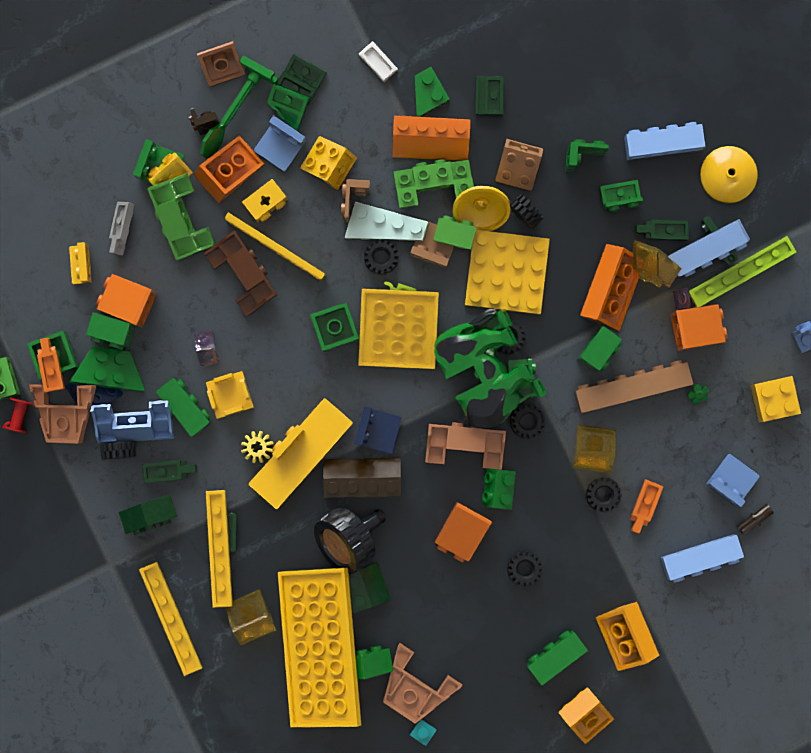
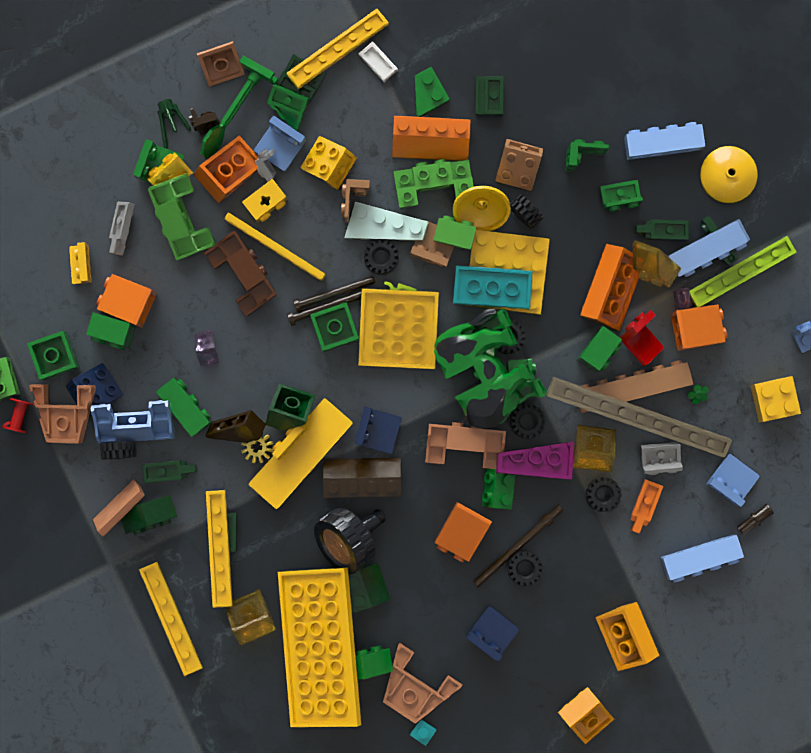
(50, 367): orange hinge -> none
(109, 370): green wing -> none
(118, 507): none -> nougat tile
(167, 110): none -> dark green plant
(229, 394): yellow panel -> none
(237, 428): none -> dark brown slope
(265, 168): none -> light grey bracket
(289, 408): none -> dark green slope
(305, 314): none -> dark brown bar
(333, 293): none -> dark brown bar
(337, 49): none -> yellow tile
(492, 287): none -> teal tile
(492, 633): none -> dark blue bracket
(545, 461): none -> magenta wing
(545, 521): none -> dark brown bar
(556, 657): green brick -> none
(638, 417): none -> dark tan plate
(641, 340): none -> red bracket
(661, 458): none -> light grey bracket

